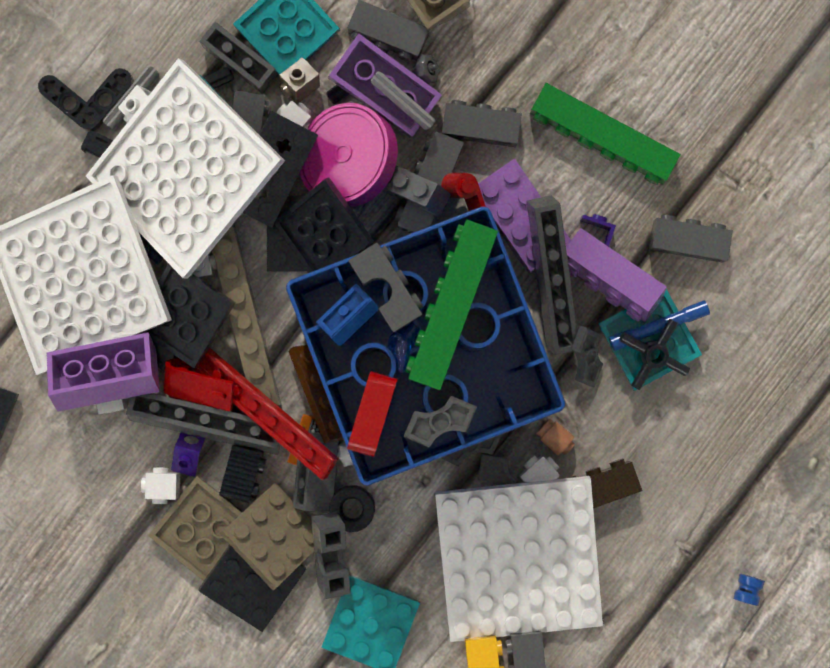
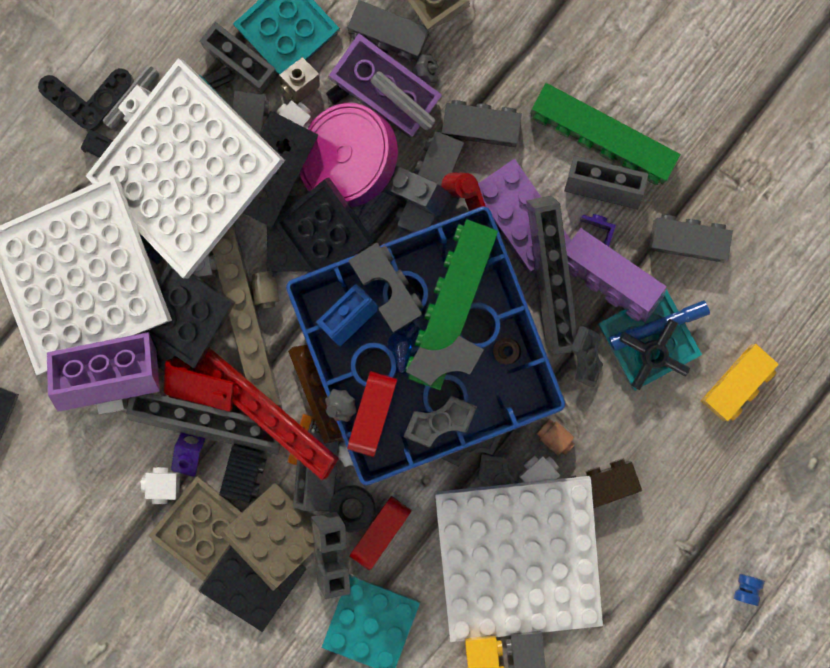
(264, 290): none -> dark tan brick
(340, 405): none -> dark grey piece
(380, 533): none -> red beam
(431, 364): none -> dark grey tile
(498, 351): none -> nougat brick
(606, 182): none -> dark grey brick
(740, 383): none -> yellow brick

